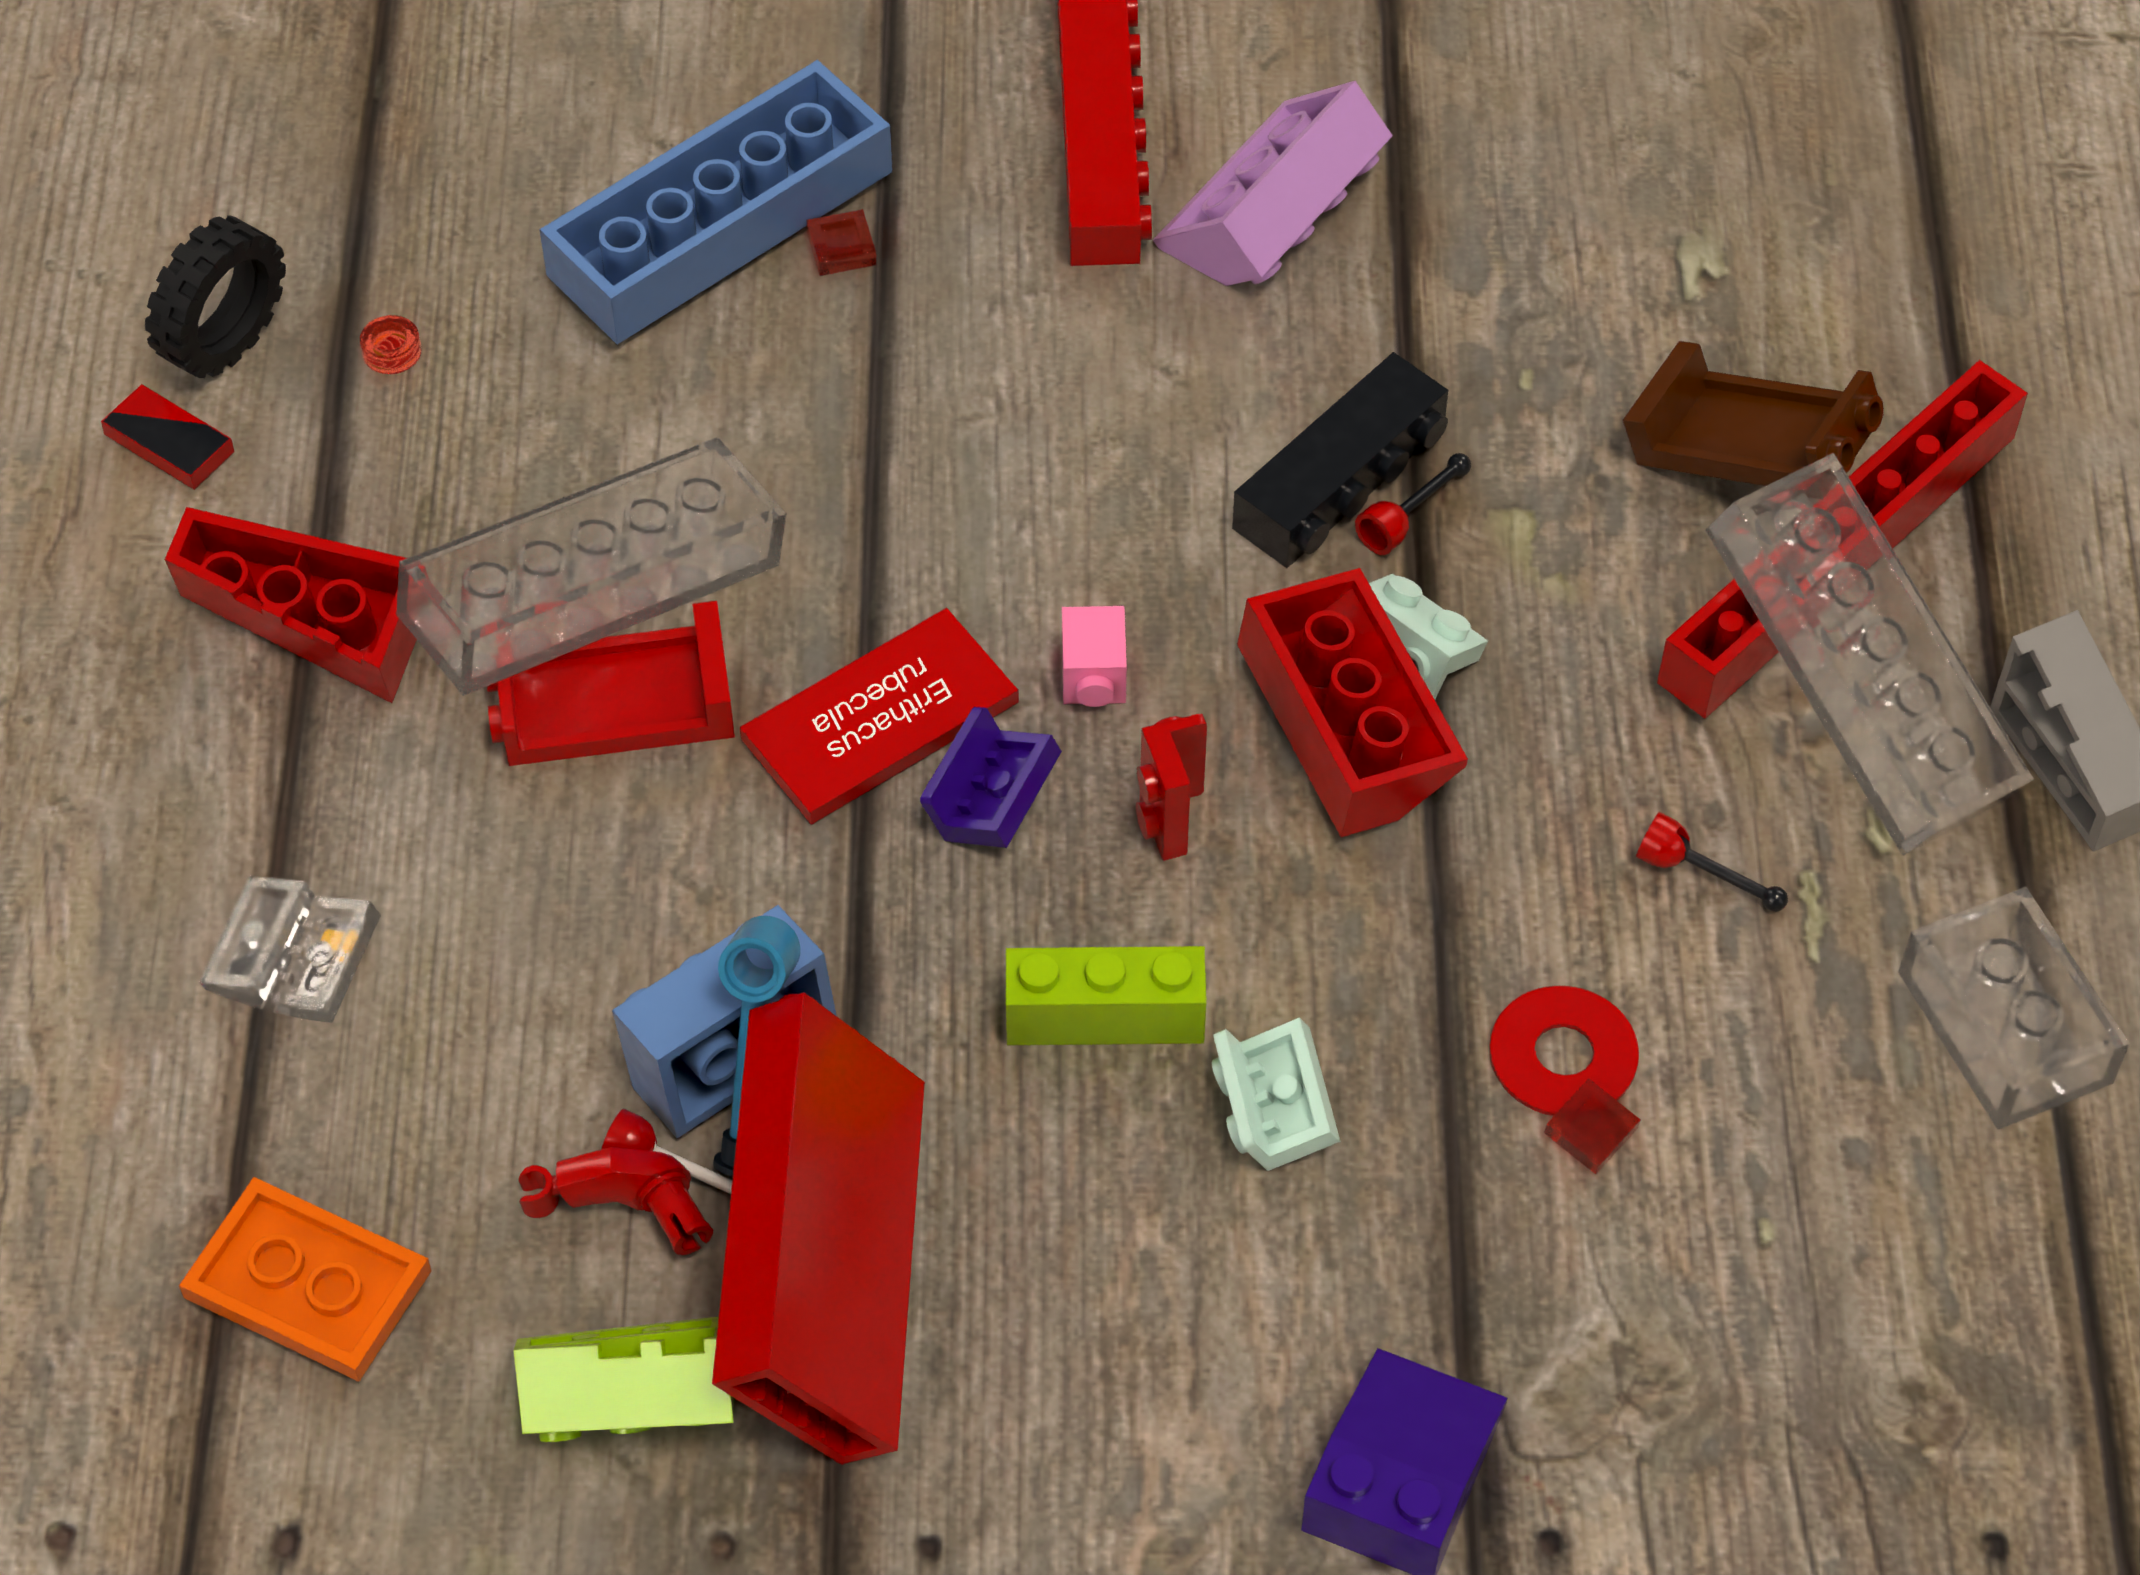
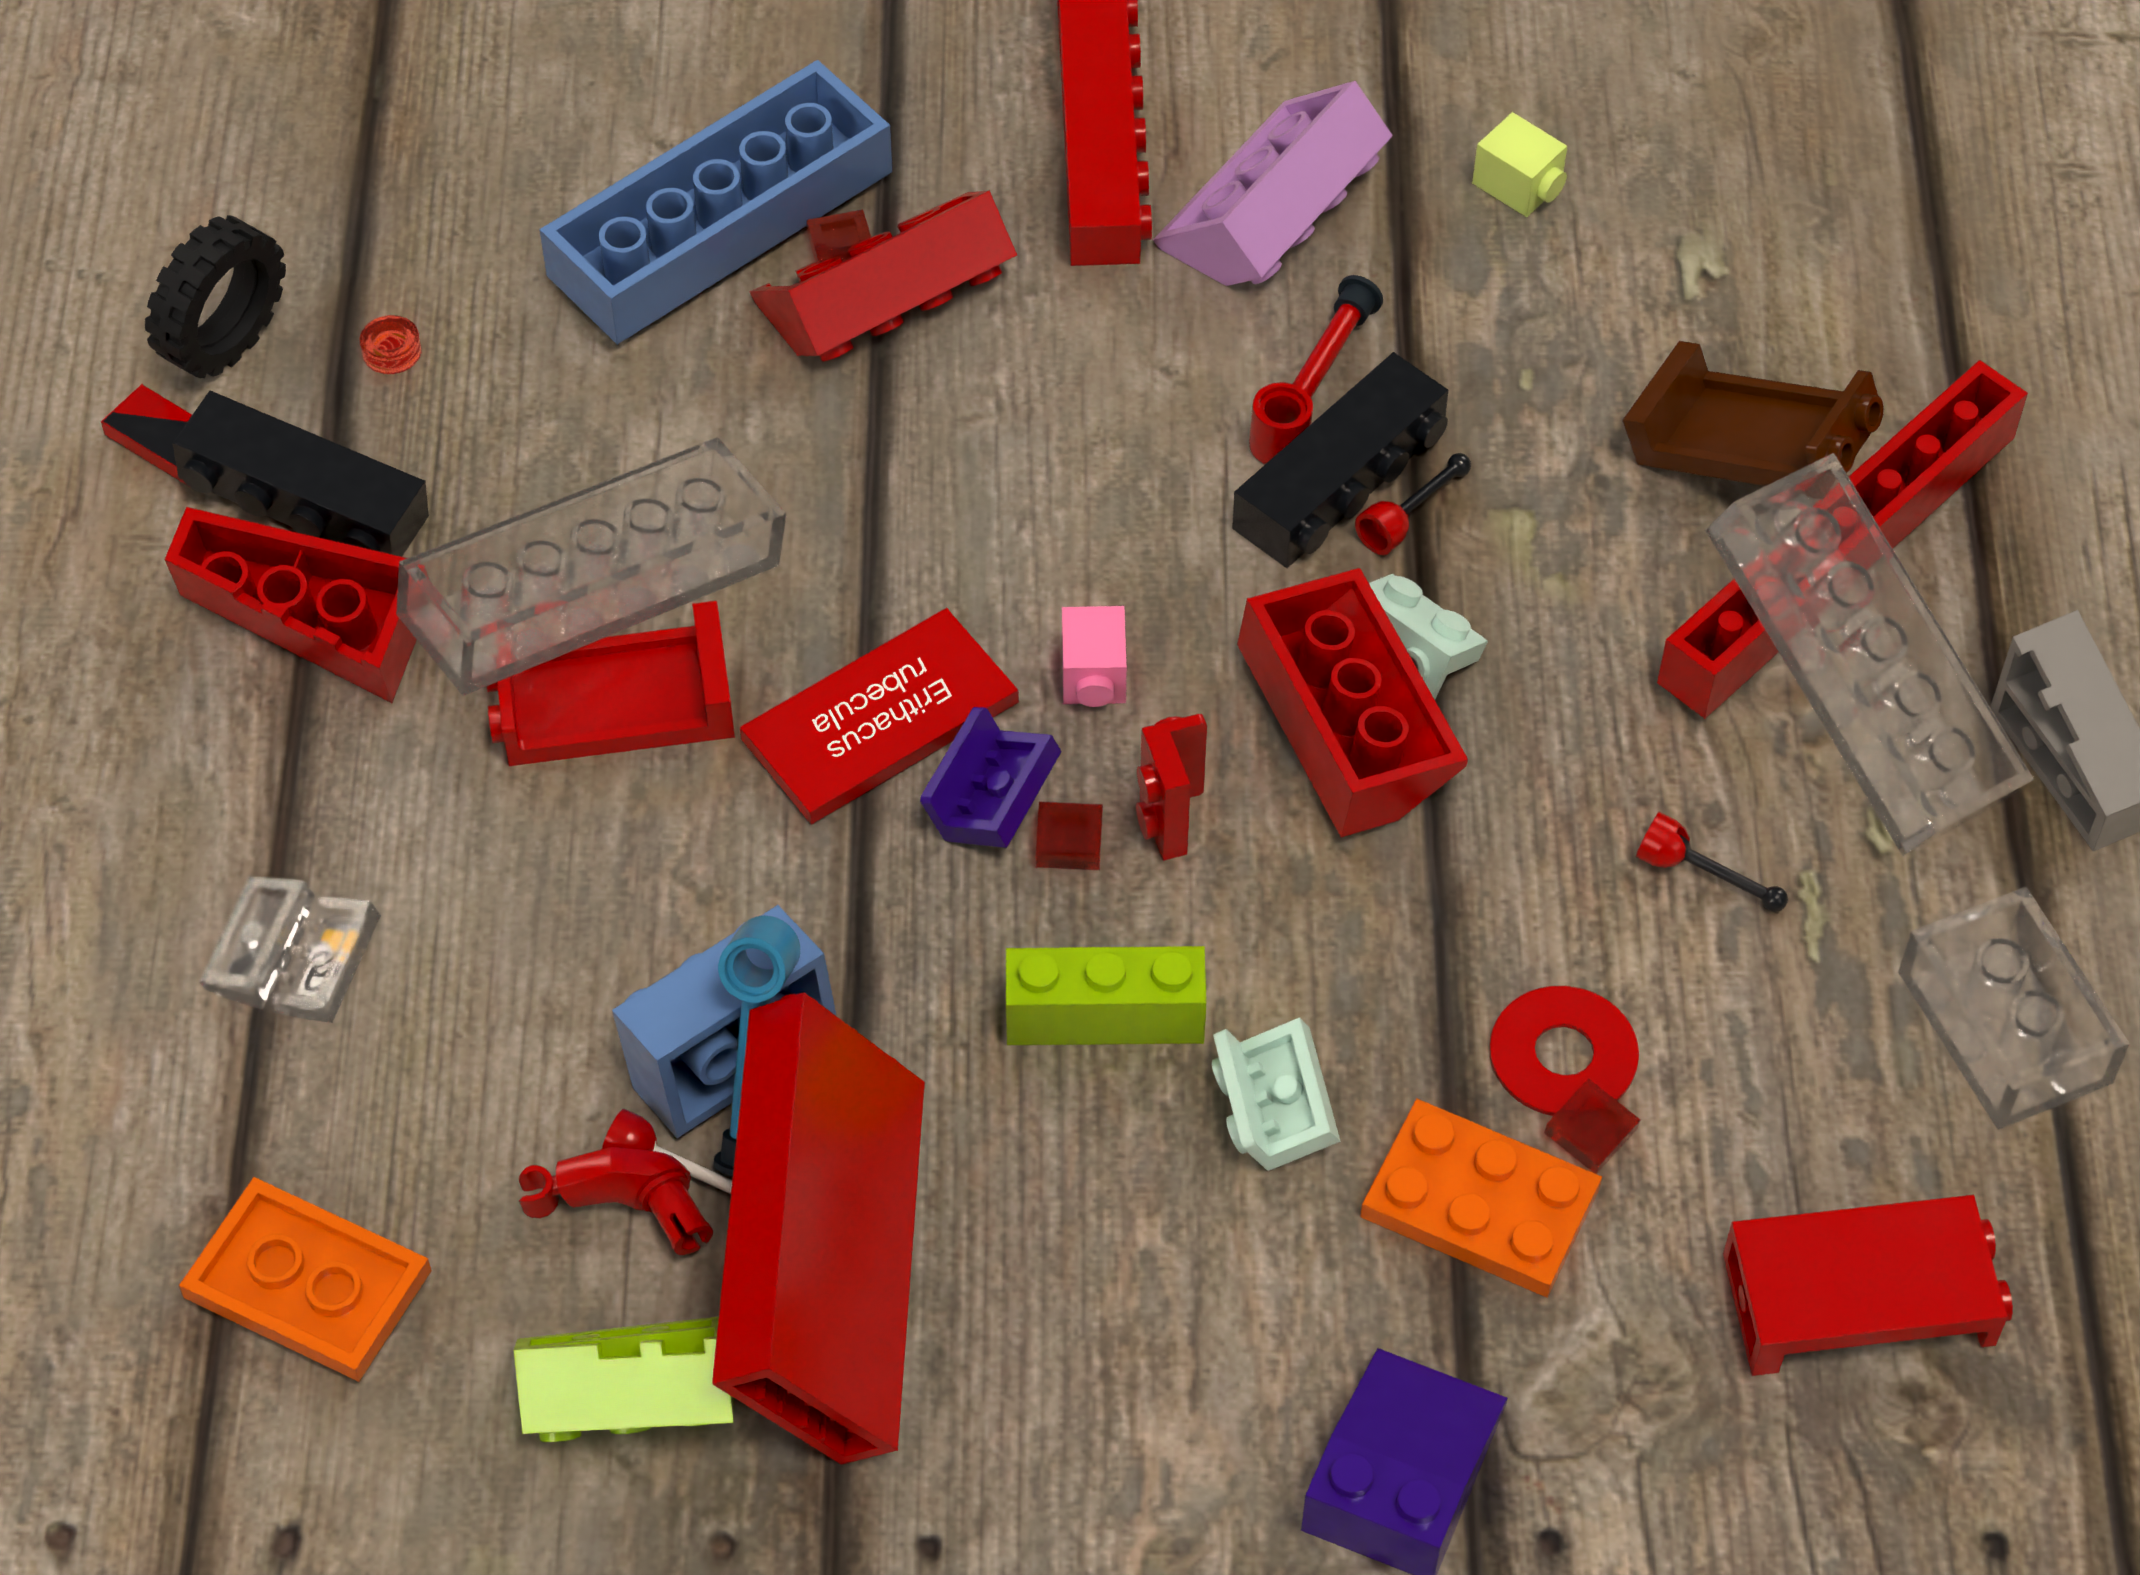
(298, 477): none -> black brick
(889, 276): none -> red wedge
(1069, 836): none -> clear red tile
(1286, 409): none -> red piece
(1481, 1197): none -> orange plate
(1520, 165): none -> yellowish green brick
(1864, 1278): none -> red panel

